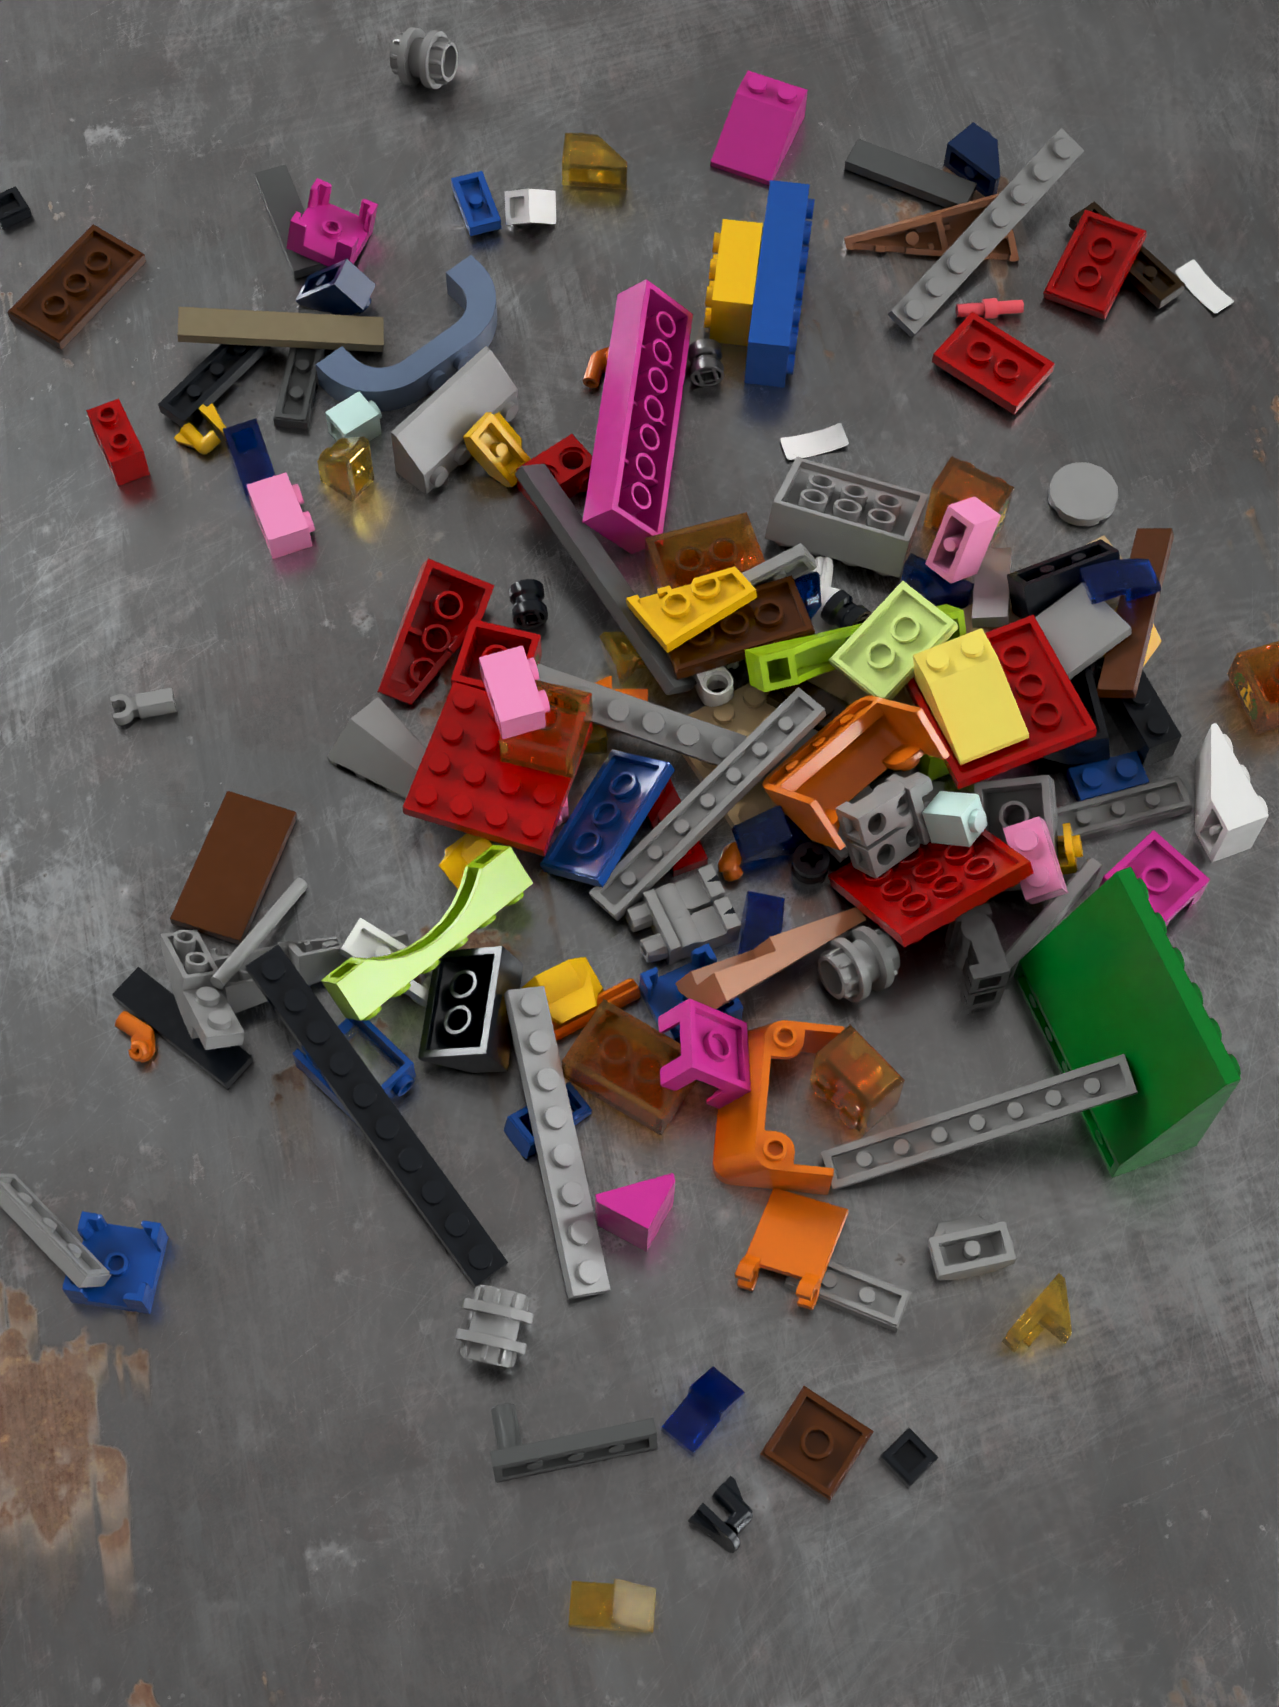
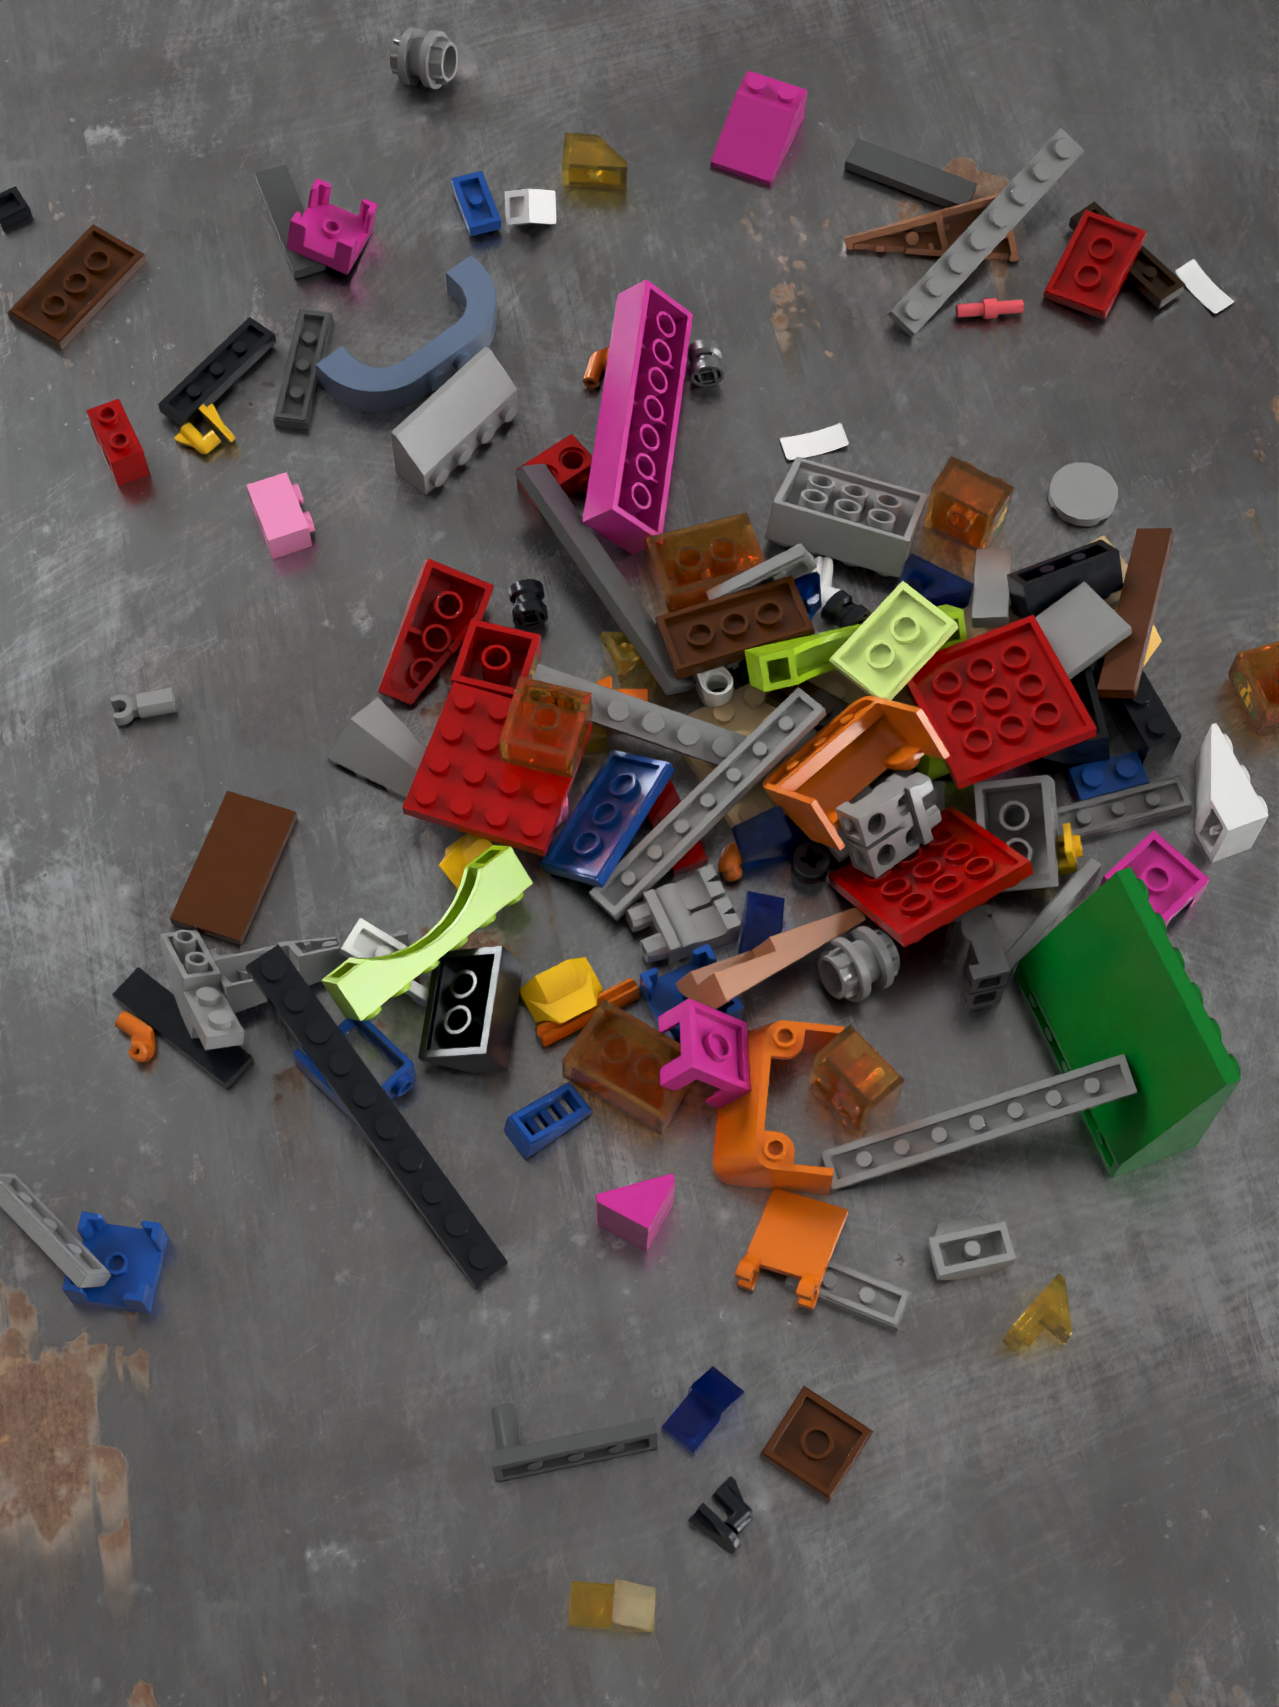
(248, 453): clear blue slope -> none
(258, 933): light grey bar -> none
(280, 329): dark tan tile -> none
(337, 290): dark blue slope -> none
(347, 466): clear yellow slope -> none
(354, 418): light aqua brick -> none
(494, 1326): light grey piece -> none
(496, 448): yellow slope -> none
(513, 691): bright pink brick -> none
(556, 1143): light grey plate -> none
(688, 610): yellow wing -> none
(734, 281): yellow brick -> none
(779, 284): blue brick -> none
(908, 1458): black tile -> none
(955, 818): light aqua brick -> none
(962, 539): bright pink brick -> none
(969, 696): light yellow slope -> none
(976, 158): dark blue slope -> none
(993, 363): red plate -> none
(1034, 842): bright pink brick -> none
(1119, 577): clear blue slope -> none

